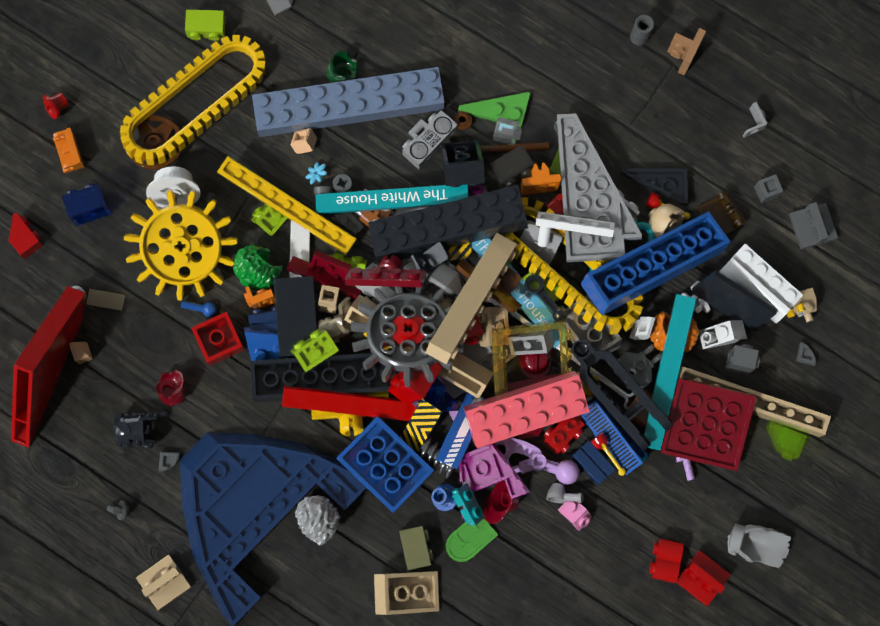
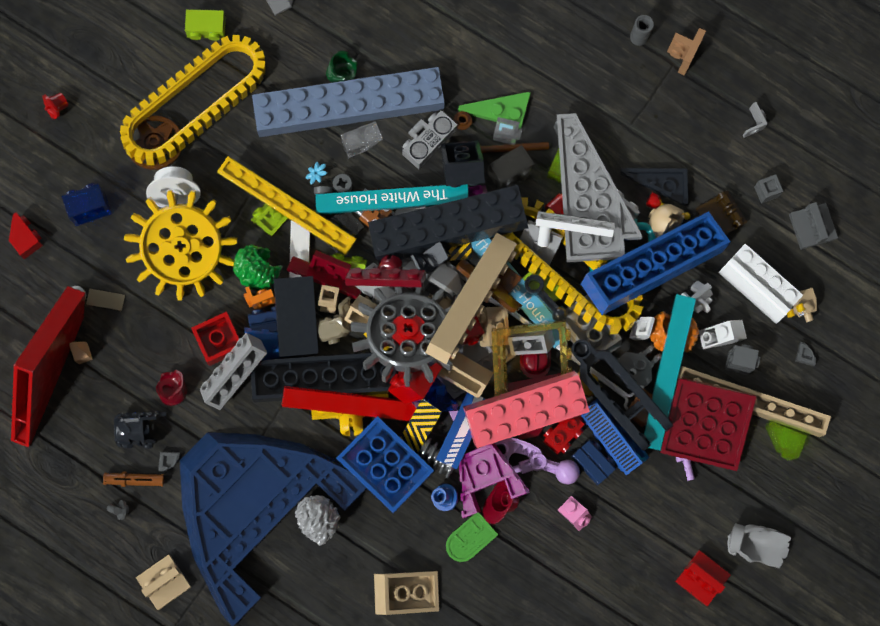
(68, 150): orange hinge -> none
(110, 478): none -> dark orange pin
(209, 309): blue bar -> none
(232, 371): none -> light grey brick
(303, 141): light nougat slope -> none
(314, 349): lime bracket -> none
(361, 139): none -> clear slope
(415, 548): olive brick -> none
(472, 511): teal hinge -> none
(540, 181): orange piece -> none
(558, 495): light grey bar -> none
(601, 442): hinge -> none
(667, 560): red brick -> none
(734, 300): black tile -> none

